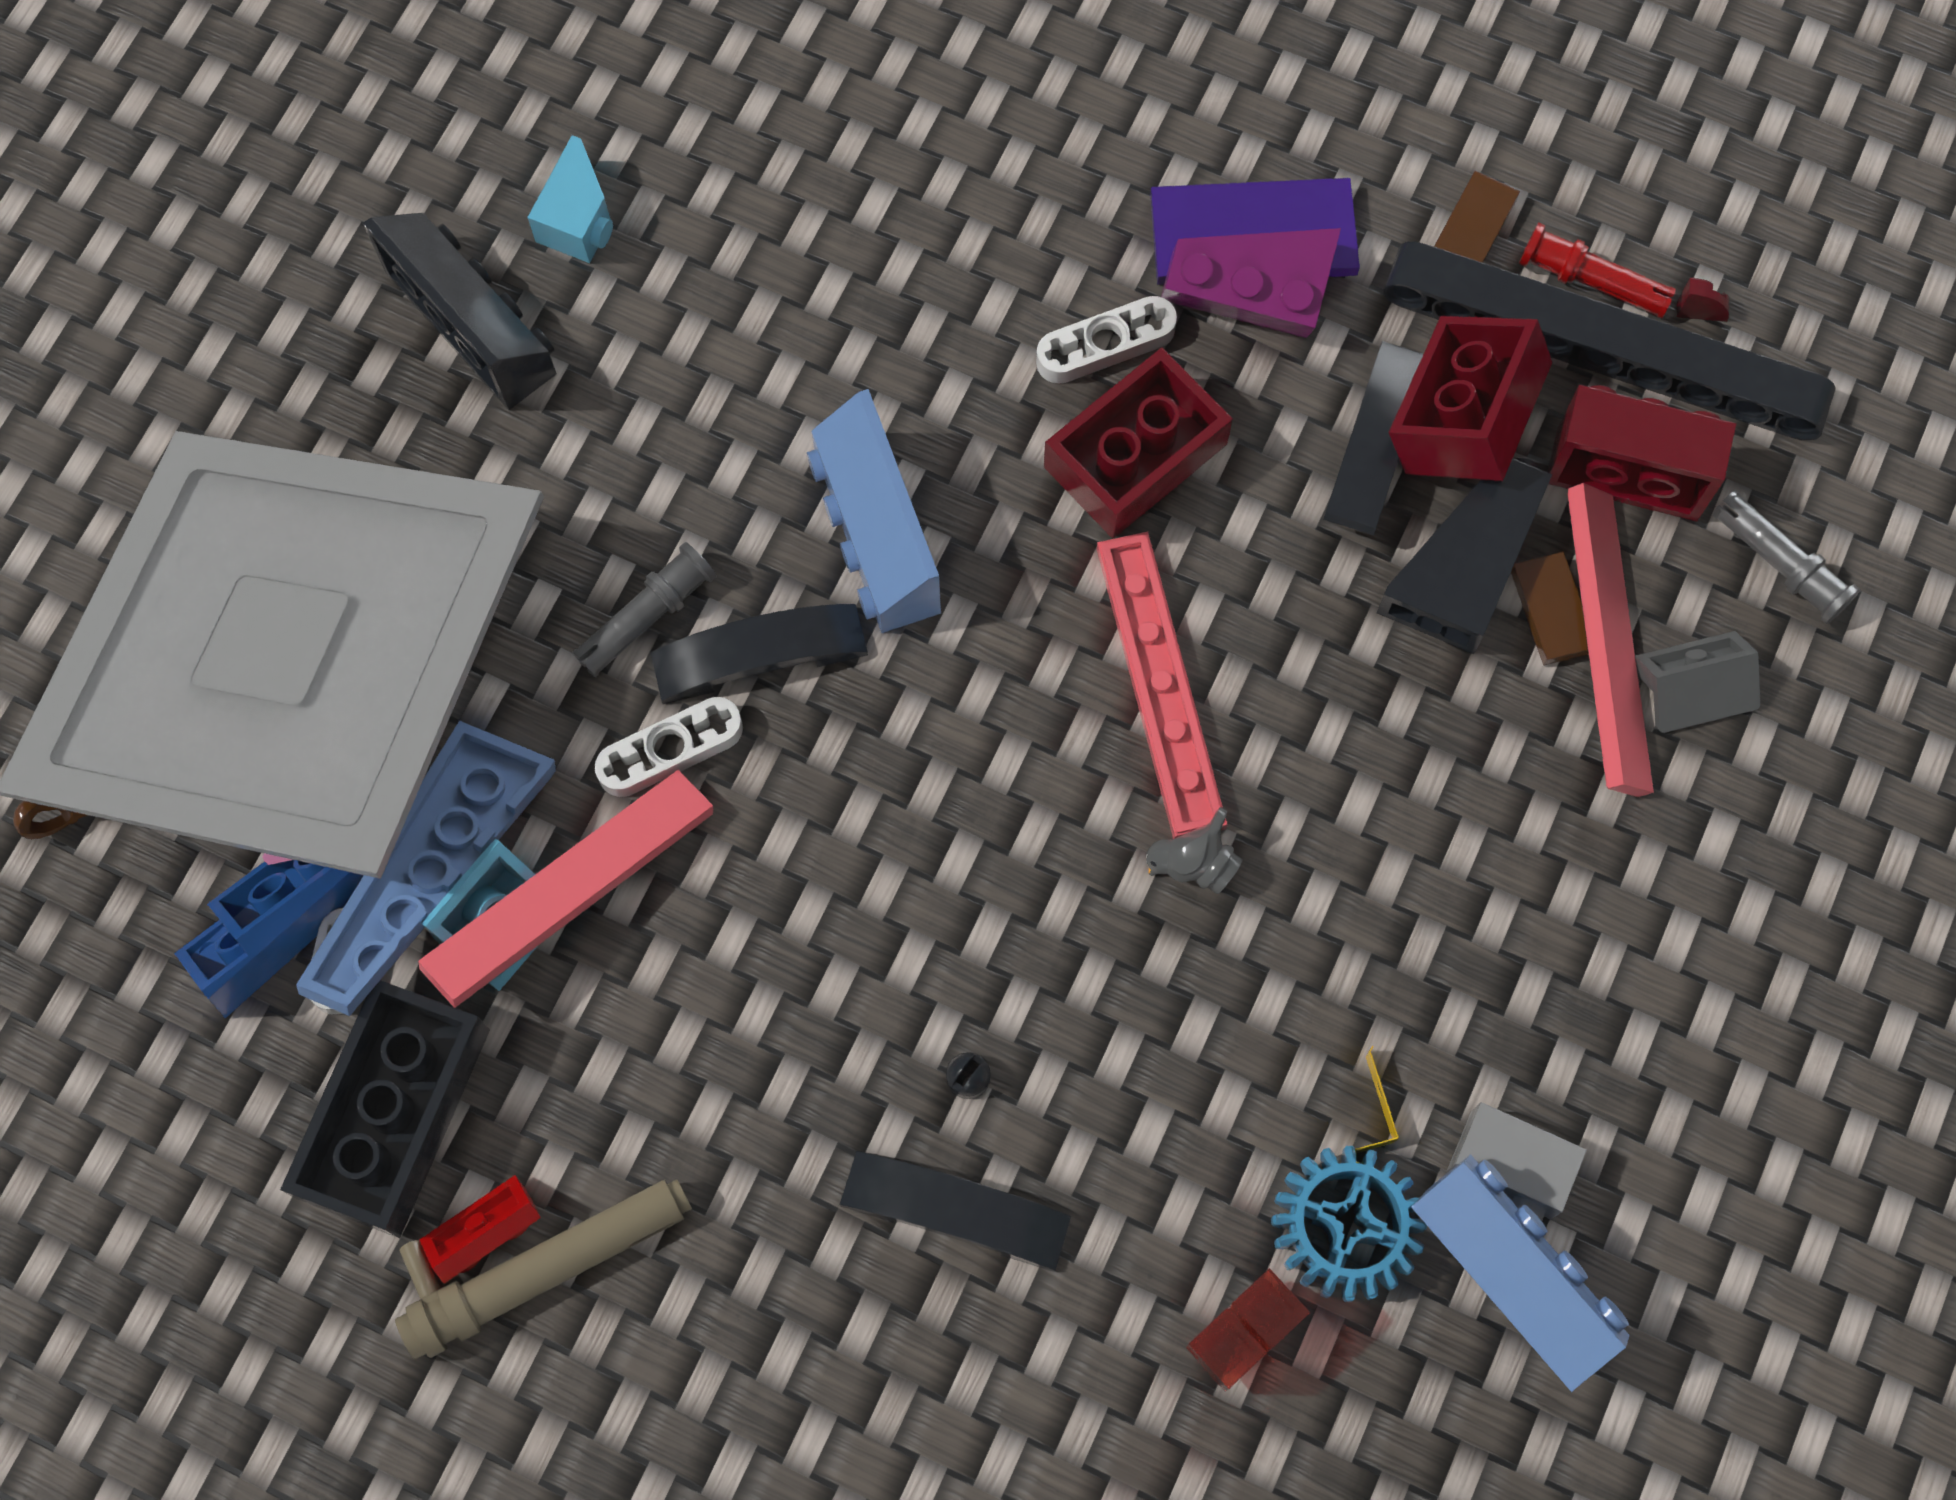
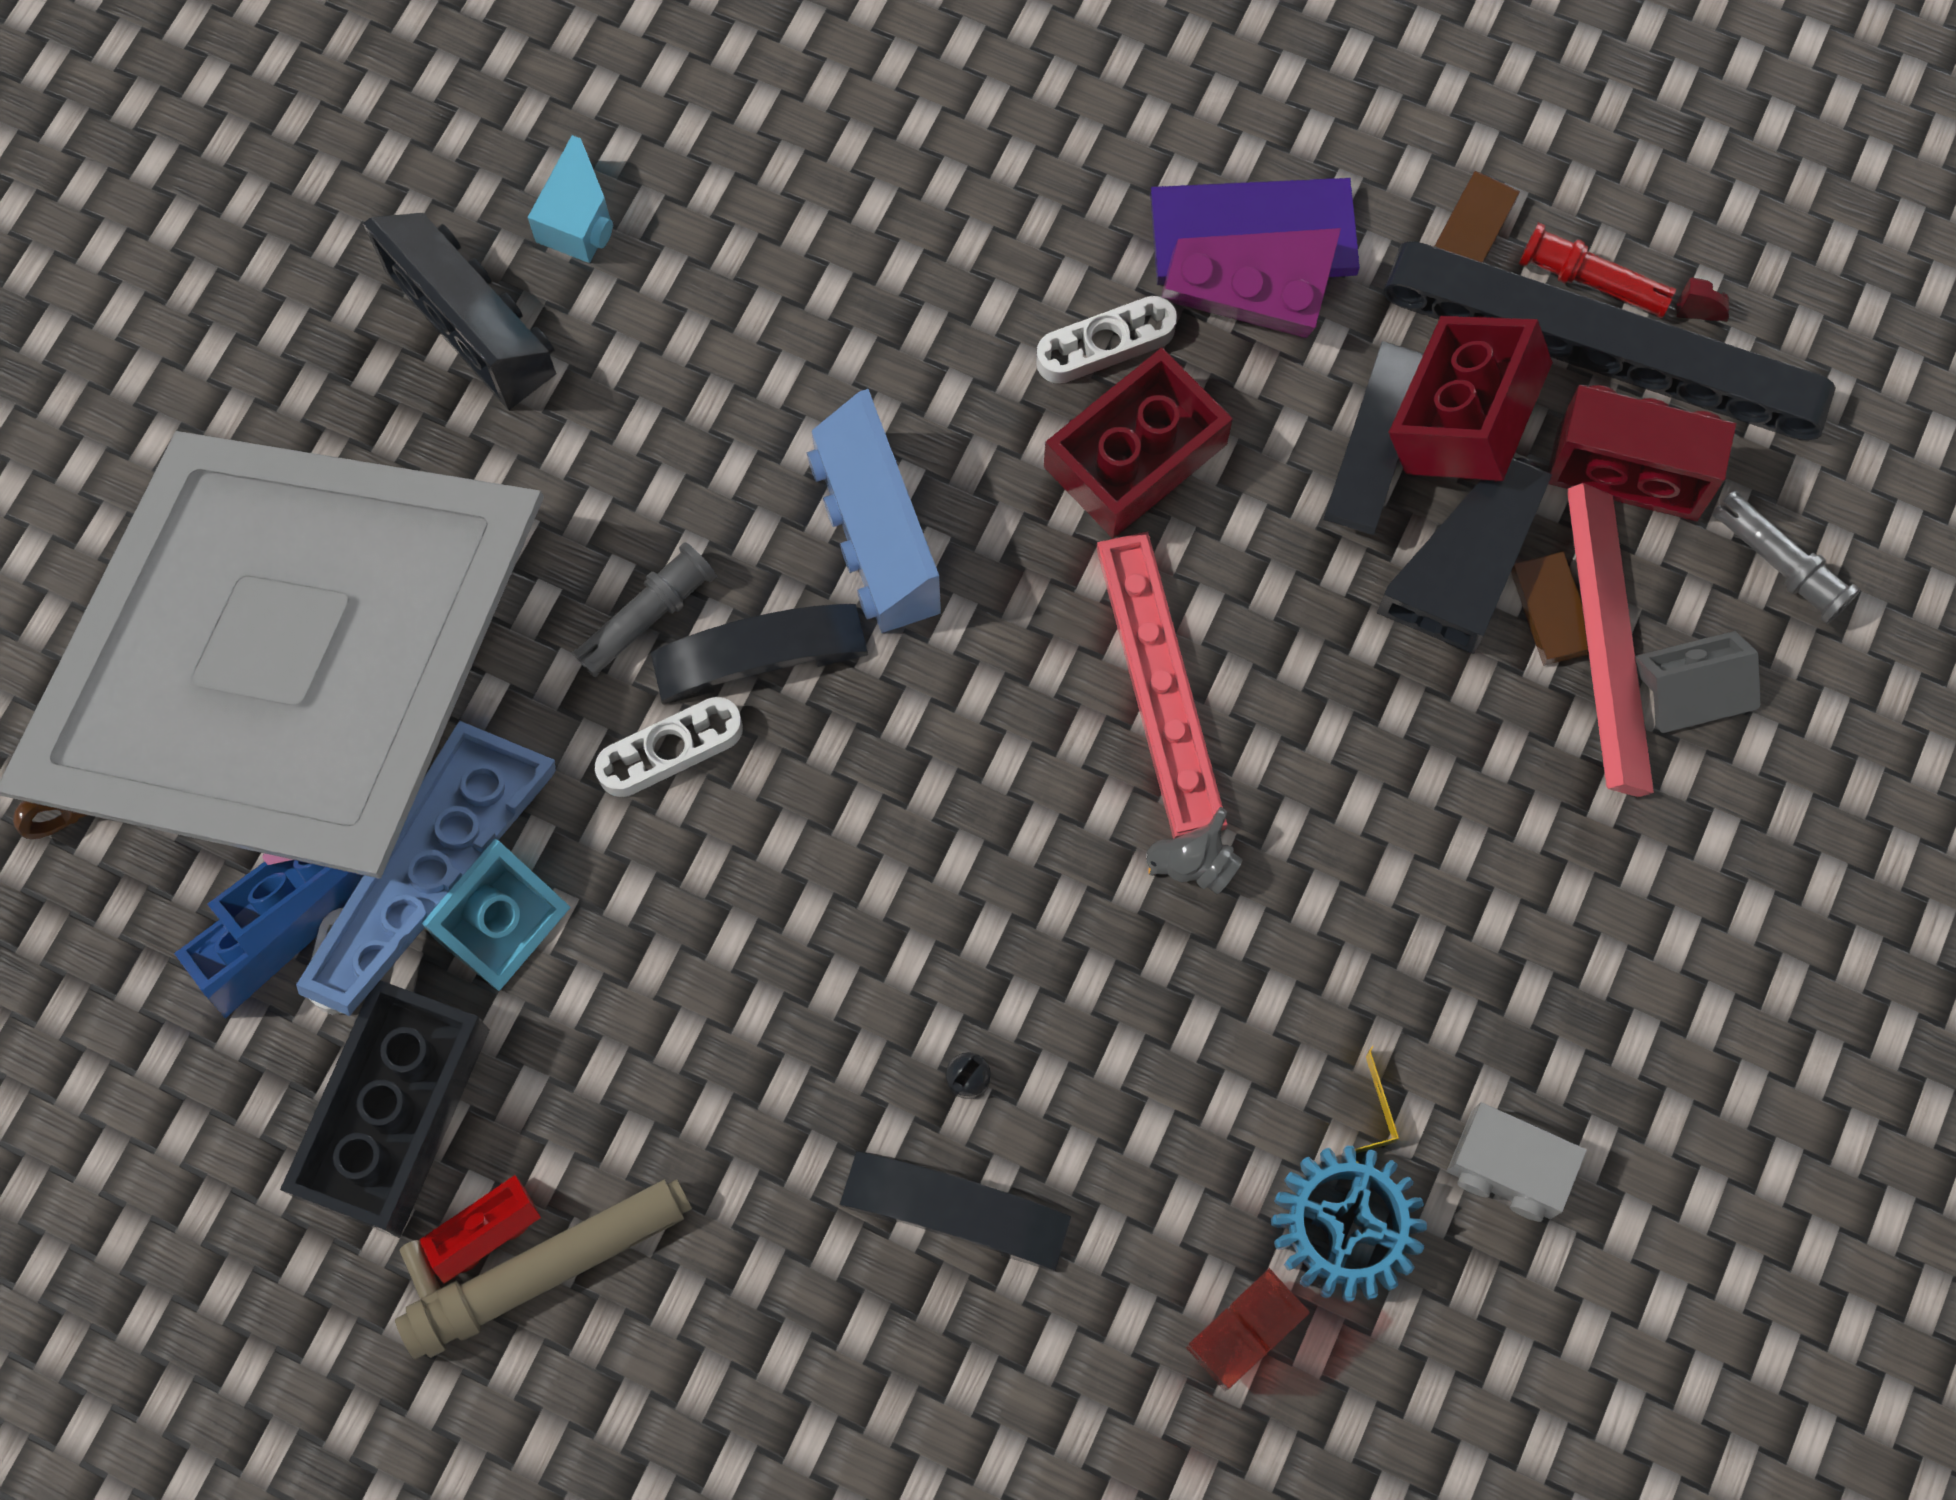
(565, 888): coral tile -> none
(1522, 1271): medium blue slope -> none

